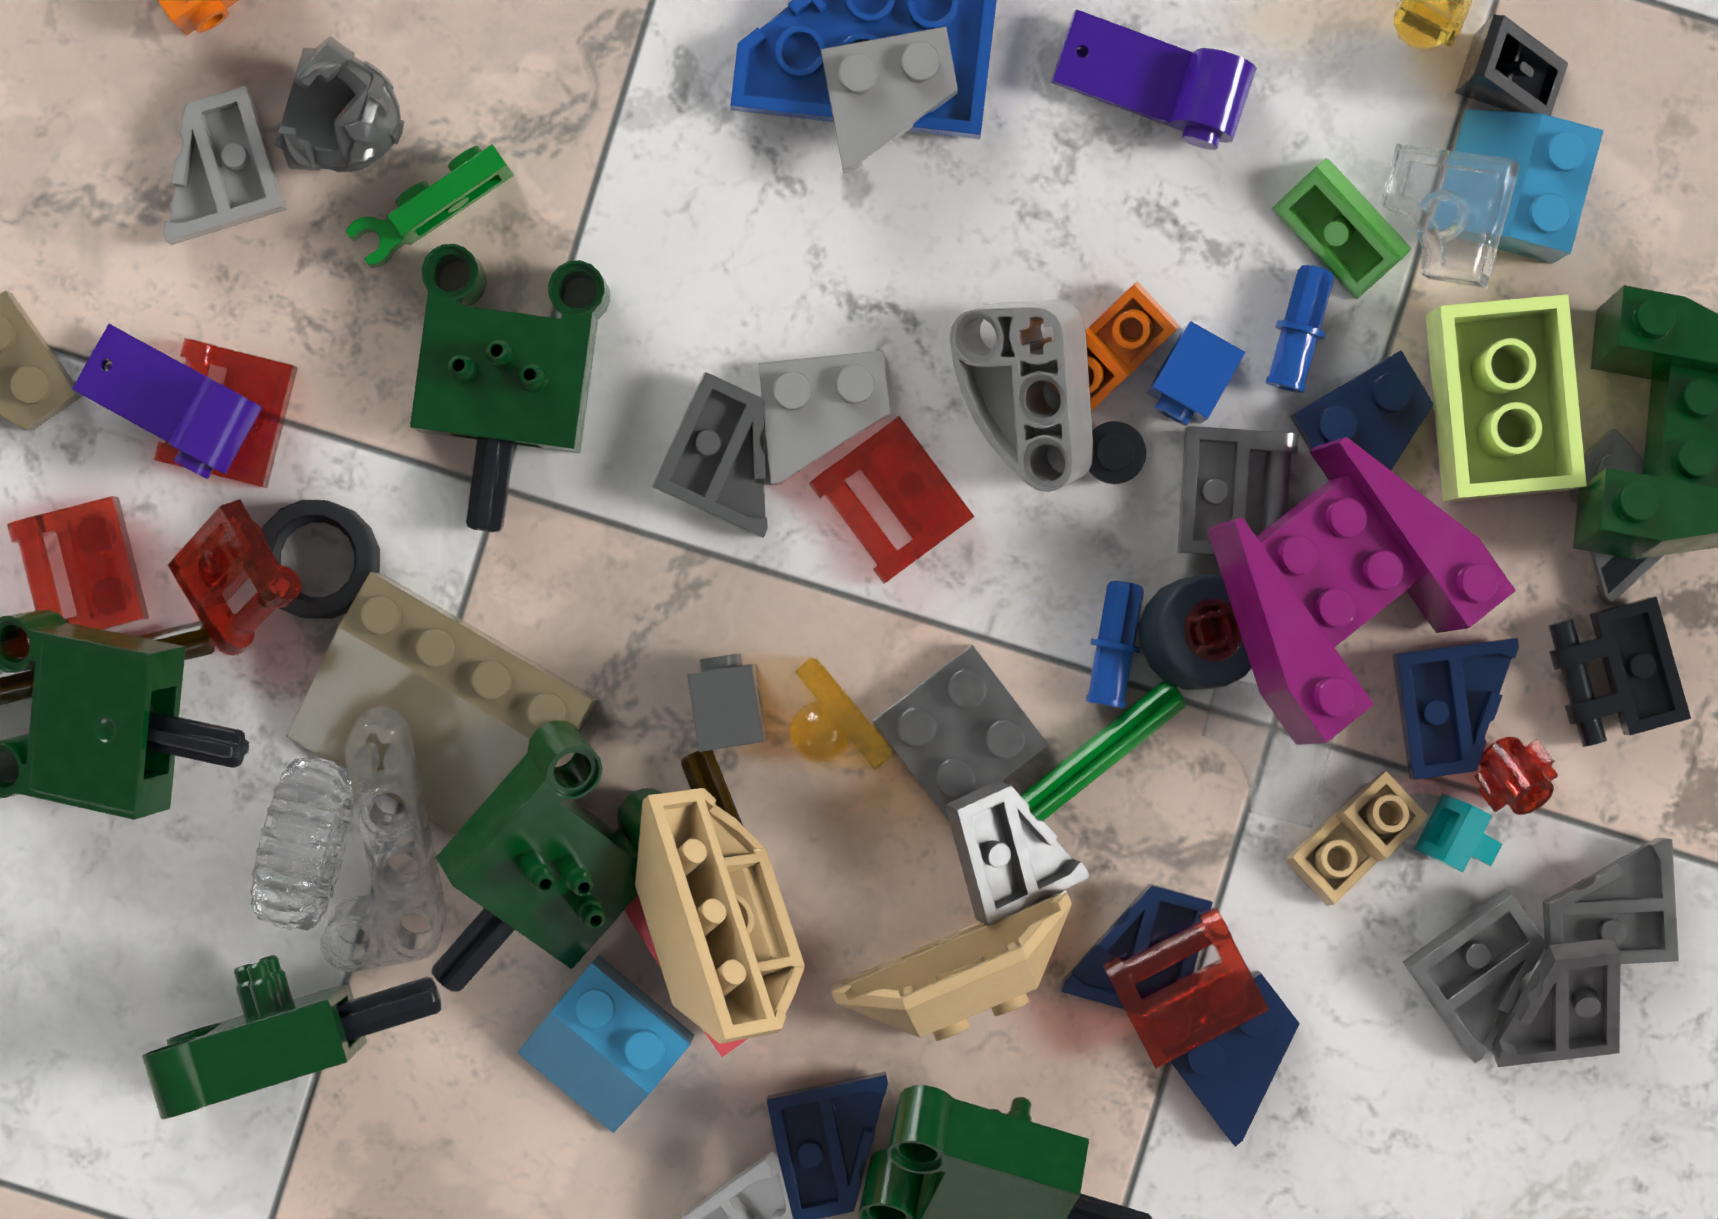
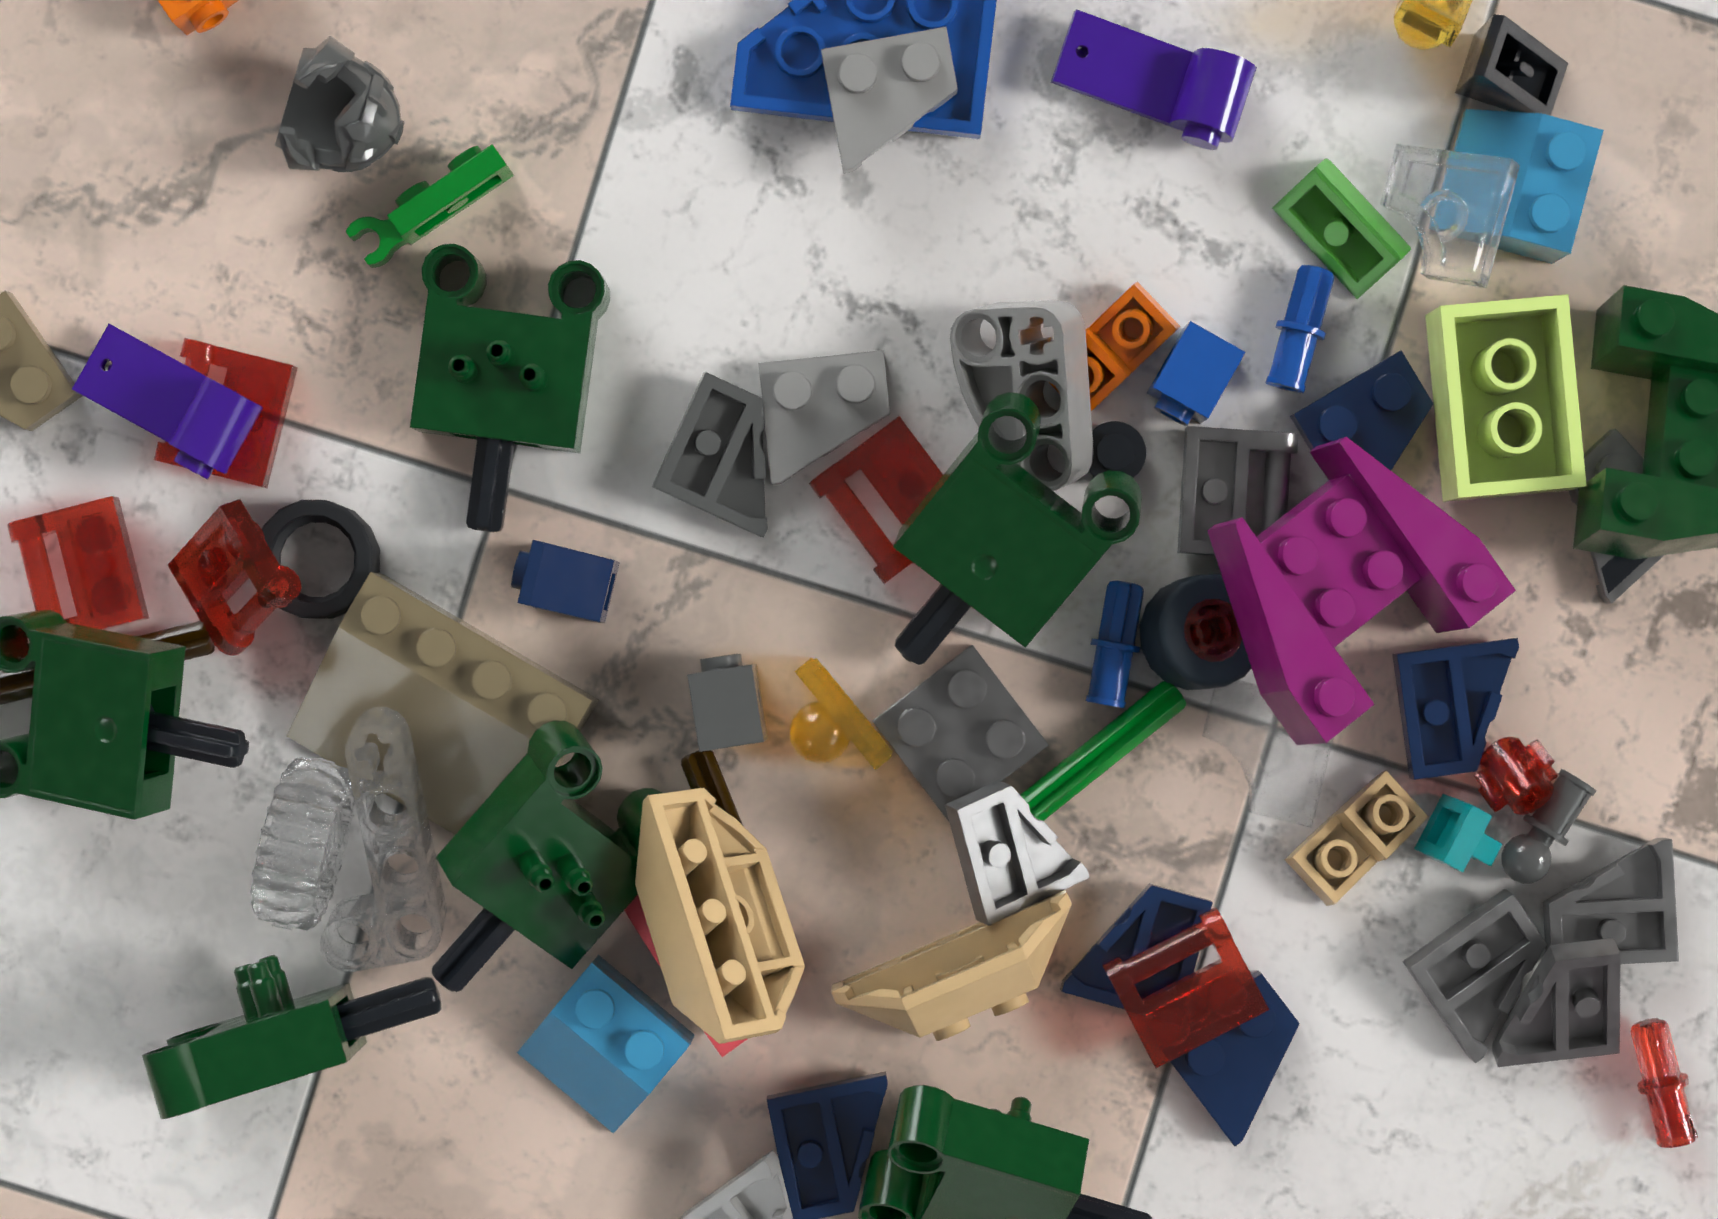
(222, 168): light grey wing -> none
(565, 580): none -> dark blue slope
(1005, 536): none -> dark green piece
(1528, 855): none -> dark grey pin
(1637, 666): black plate -> none
(1663, 1083): none -> clear red axle

